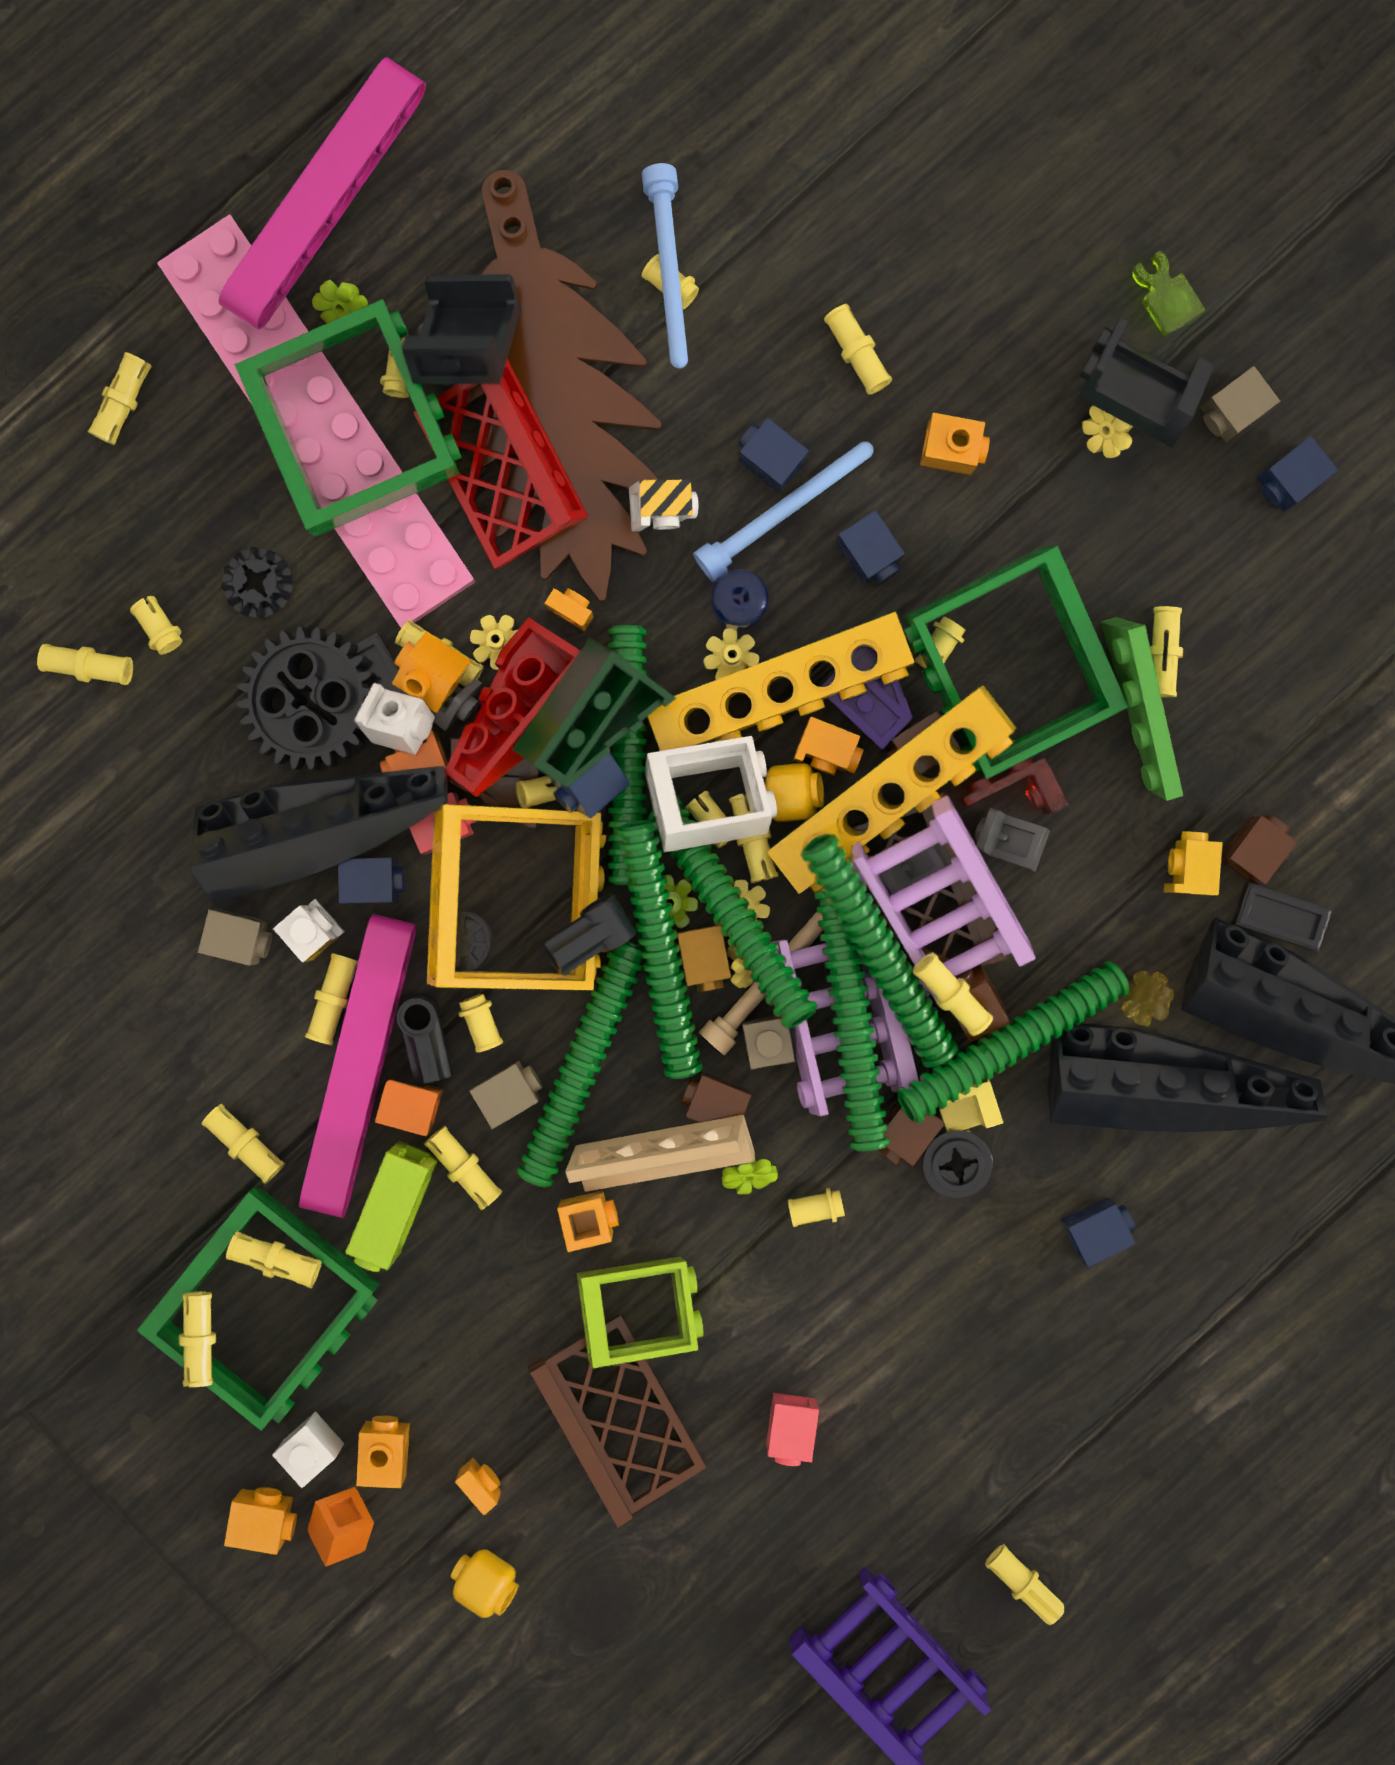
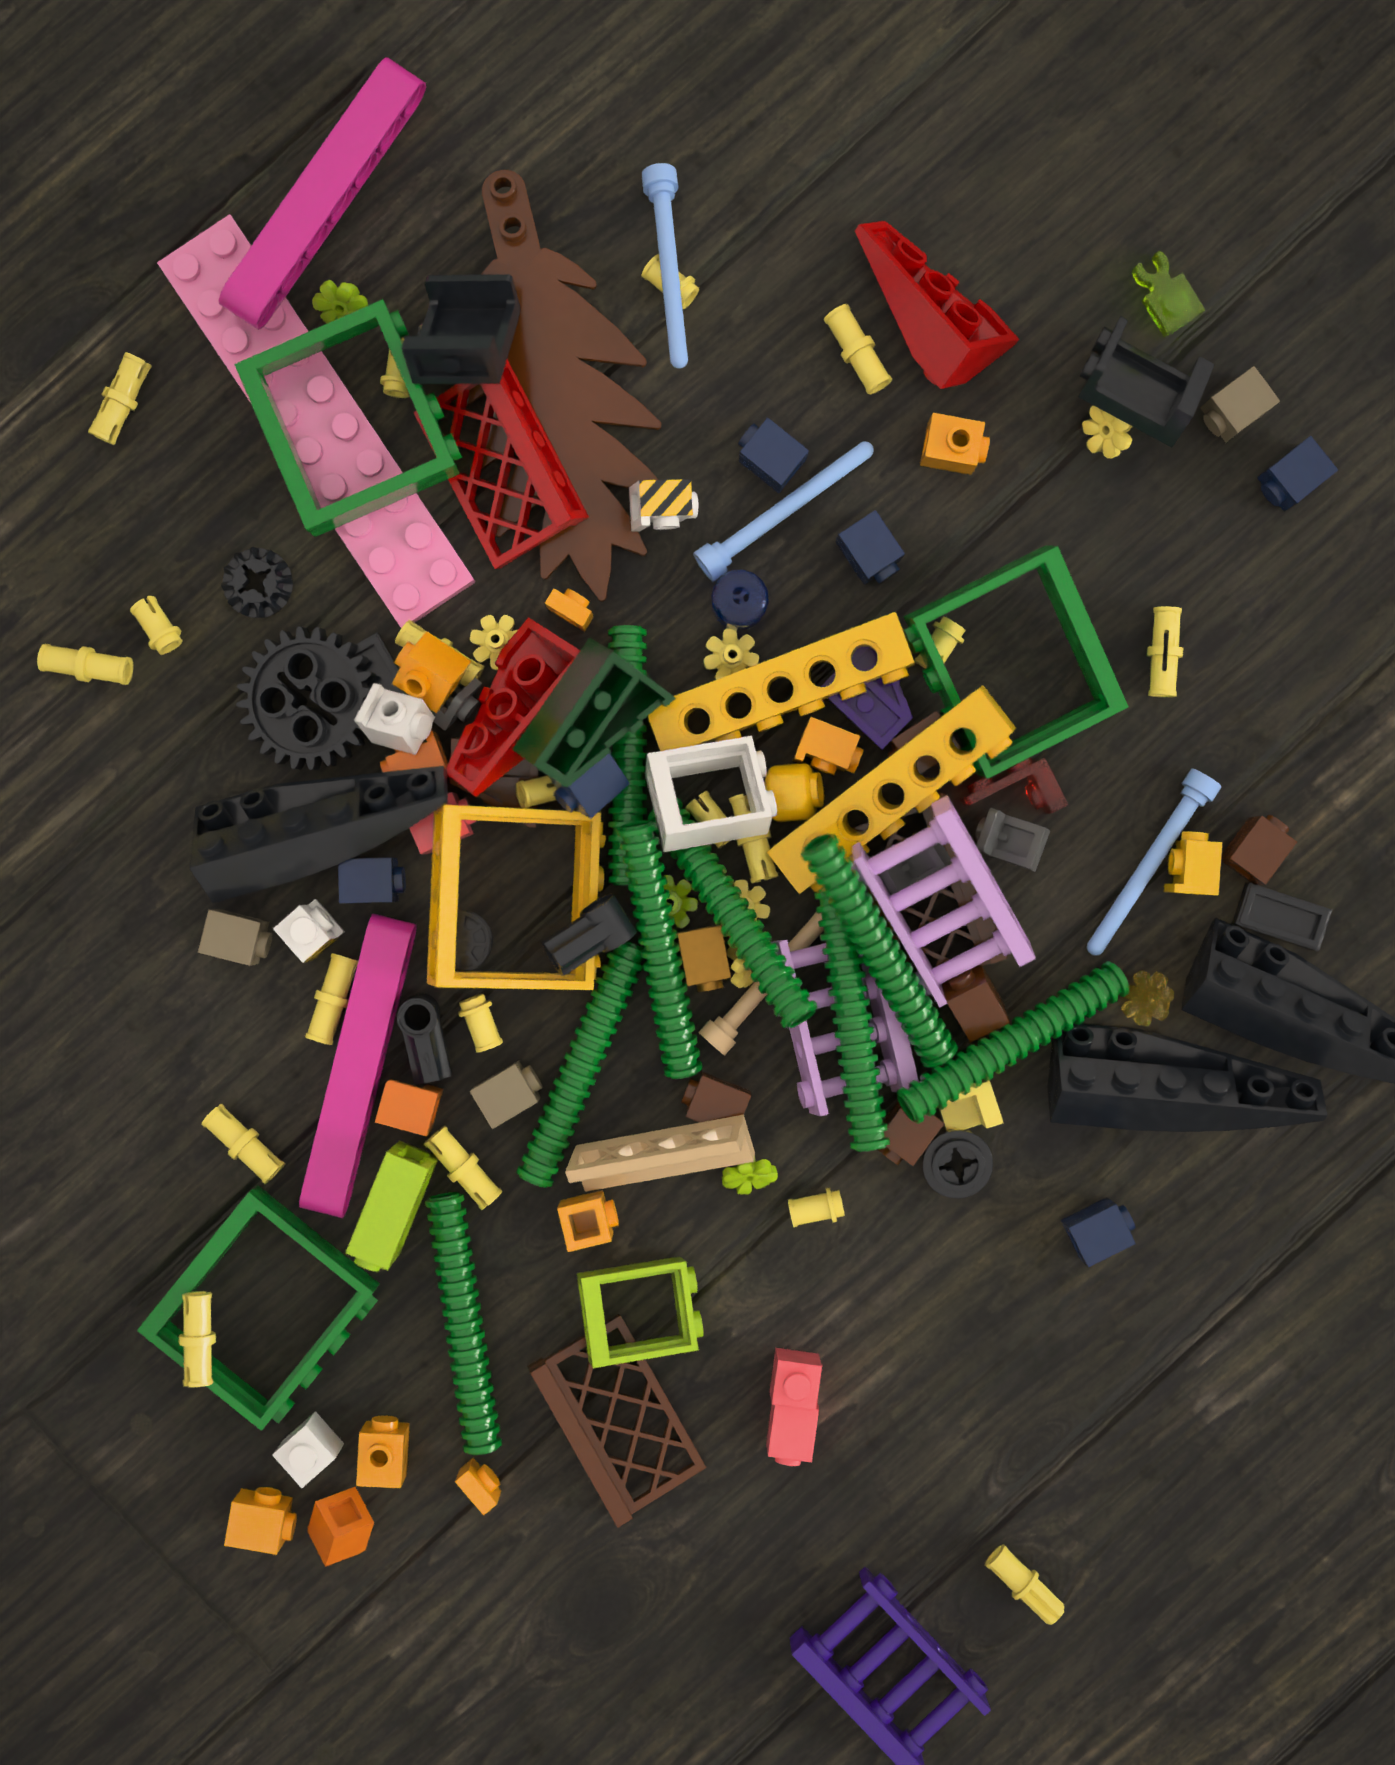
(273, 1259): light yellow pin -> none
(463, 1324): none -> green piece
(484, 1583): yellow head -> none
(767, 1042): dark tan brick -> none
(795, 1379): none -> coral brick
(939, 324): none -> red wedge
(952, 994): light yellow pin -> none
(1139, 684): bright green wing -> none
(1196, 792): none -> light blue piece

